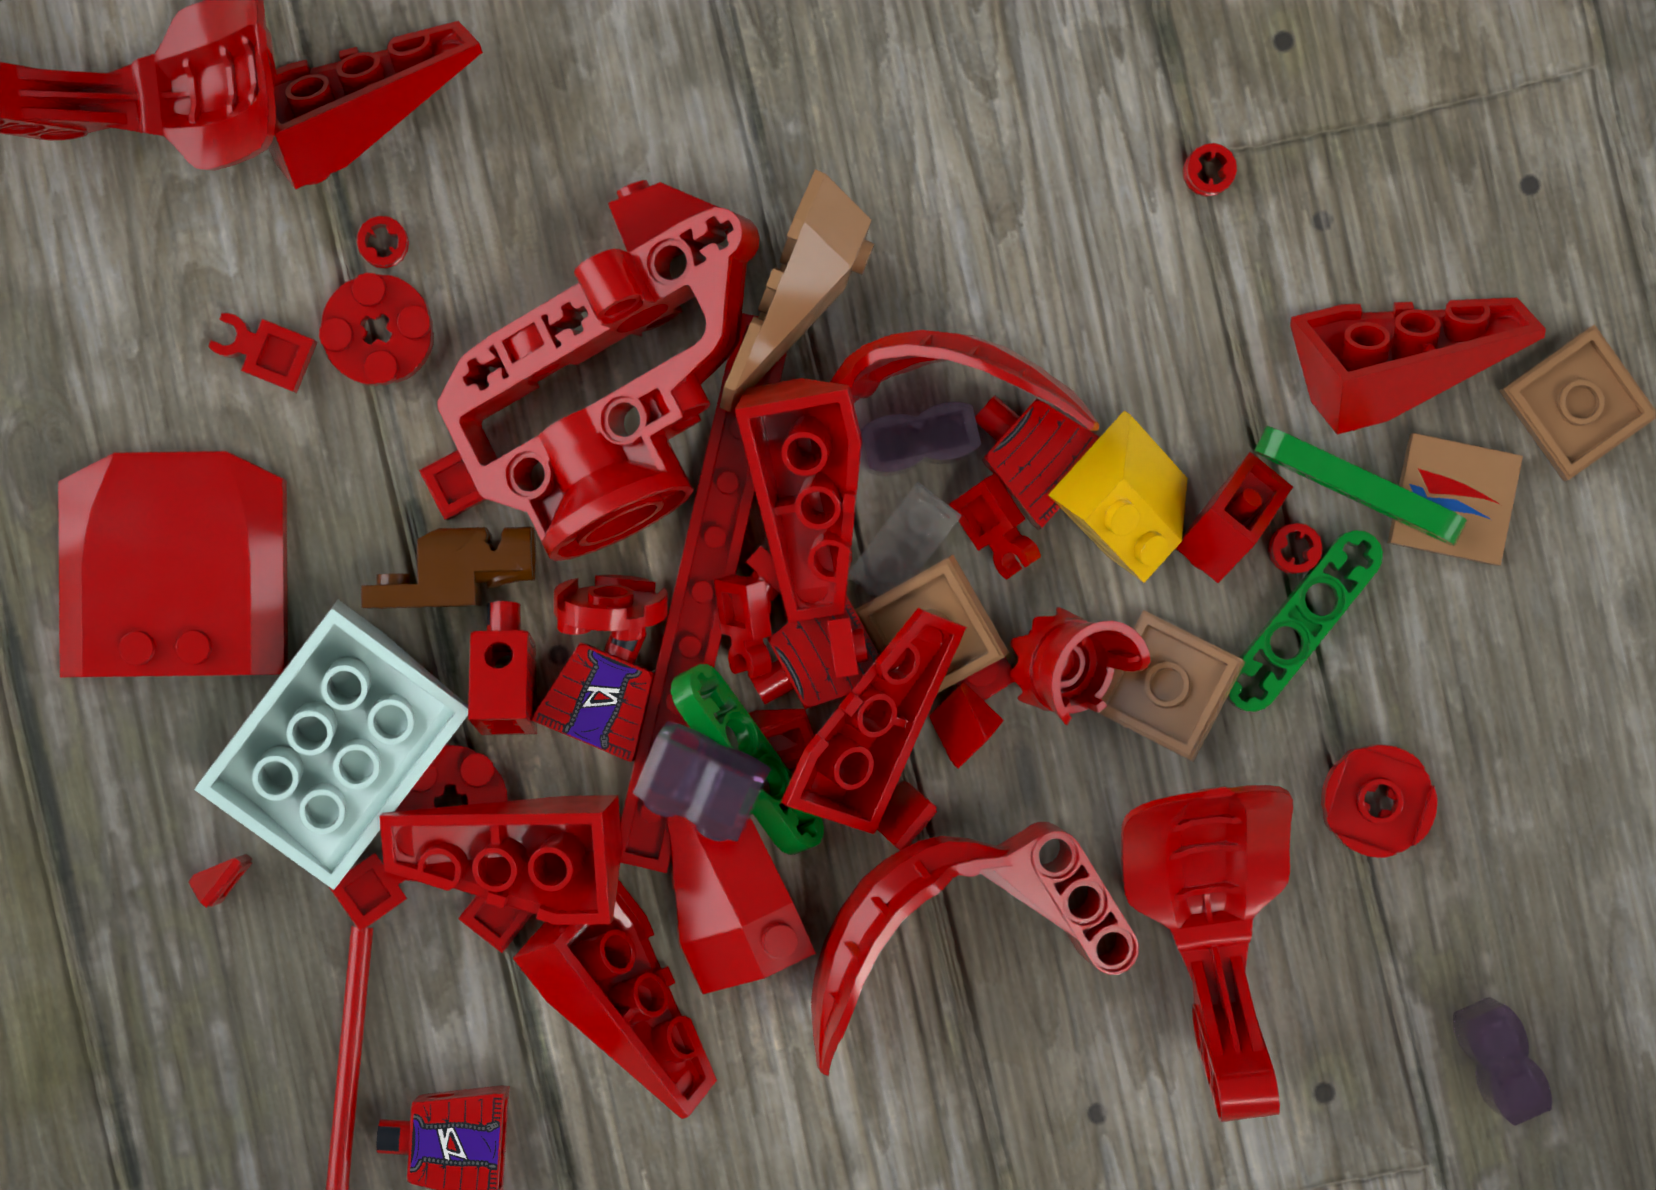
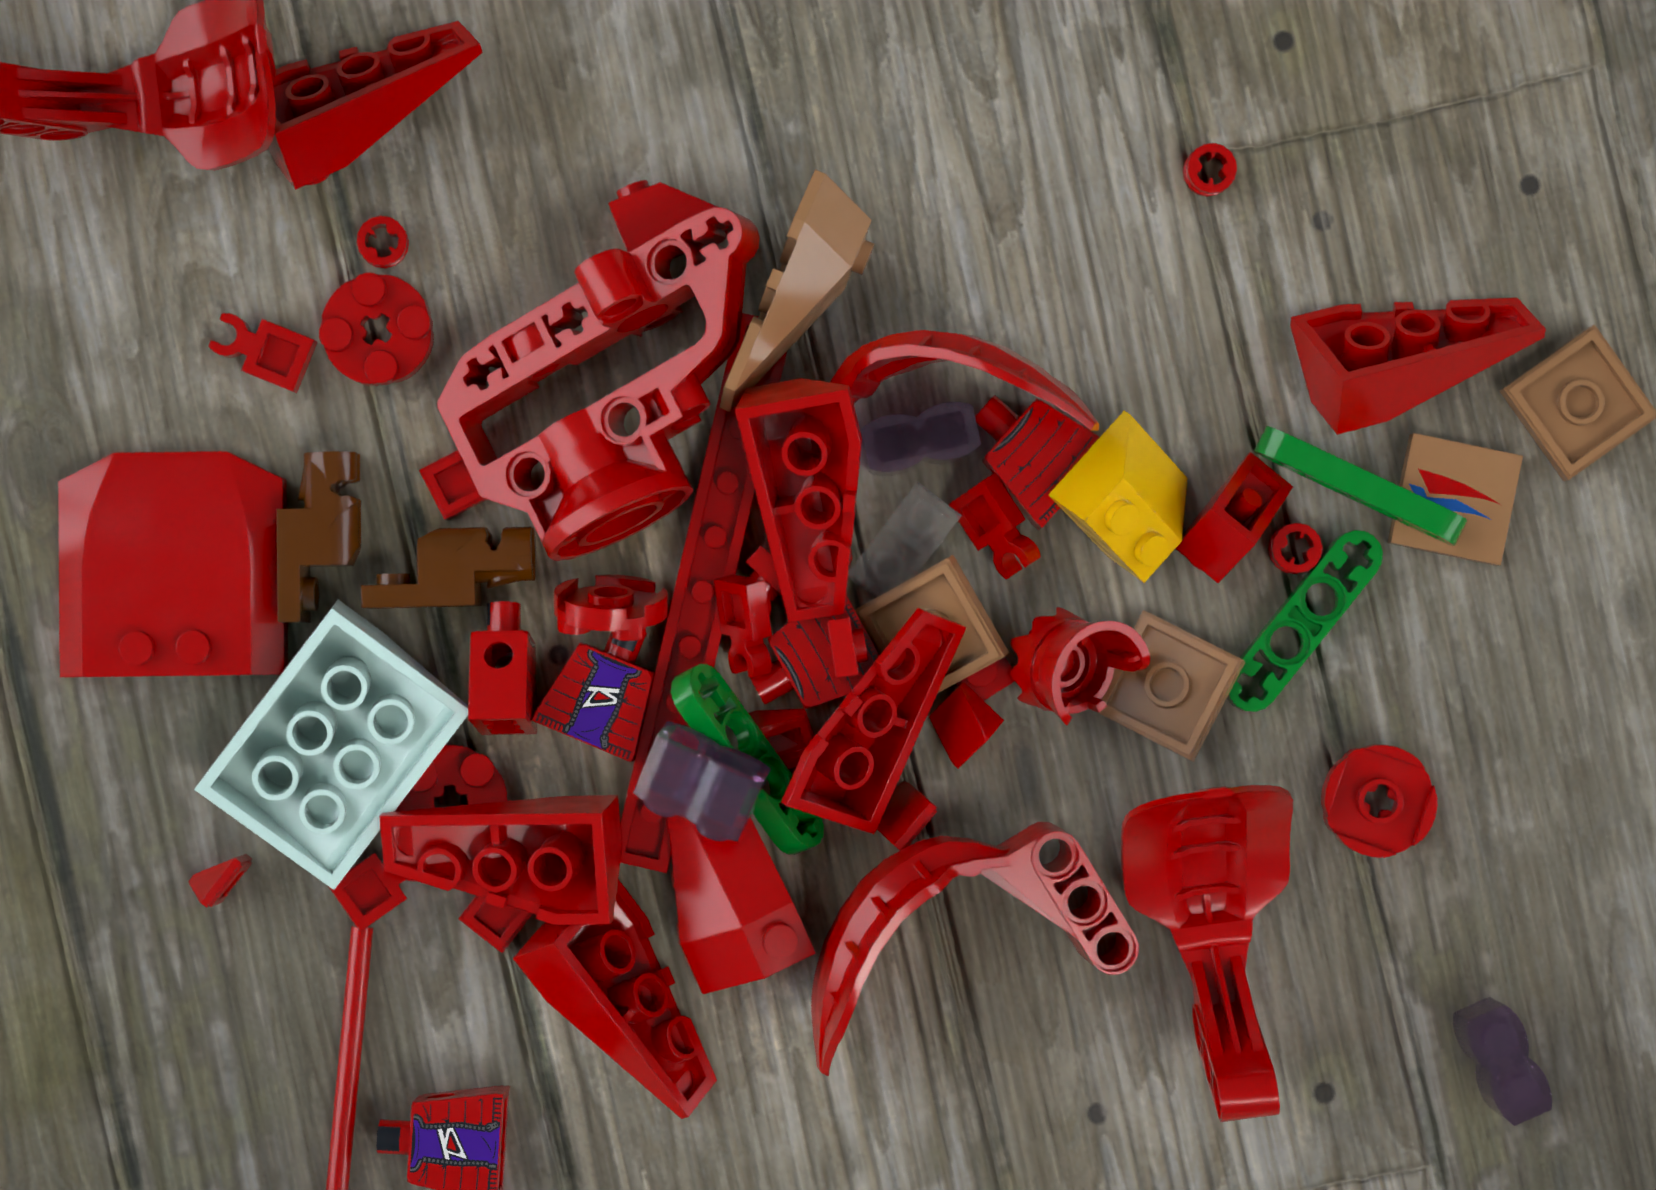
(319, 534): none -> reddish brown plate

